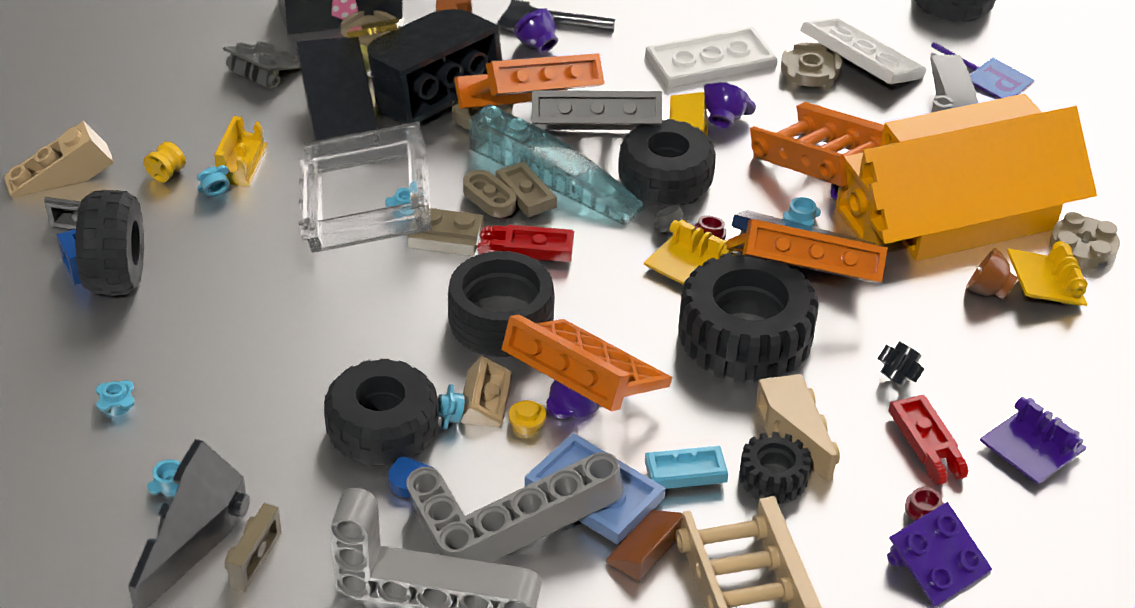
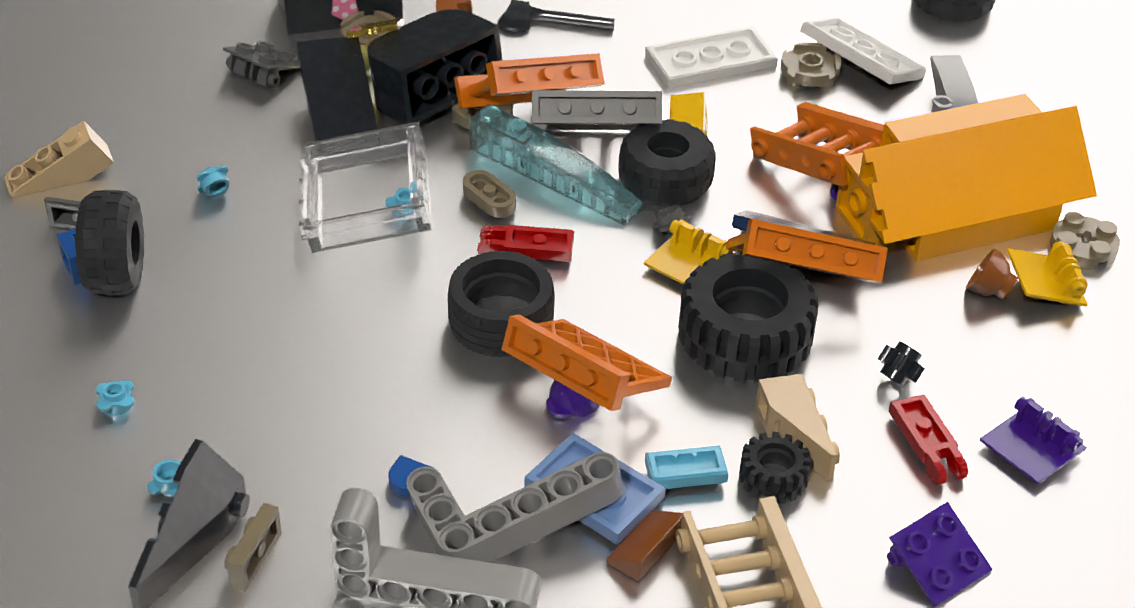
(164, 161): yellow wheel -> none
(241, 151): yellow hinge -> none
(381, 412): black tyre -> none
(450, 233): dark tan plate -> none
(451, 407): medium azure plate -> none
(486, 393): tan slope -> none
(527, 417): yellow plate -> none
(531, 192): dark tan plate -> none
(537, 30): dark purple piece -> none
(713, 225): dark red plate -> none
(727, 104): dark purple piece -> none
(802, 211): medium azure plate -> none
(922, 502): dark red plate -> none
(994, 76): piece -> none

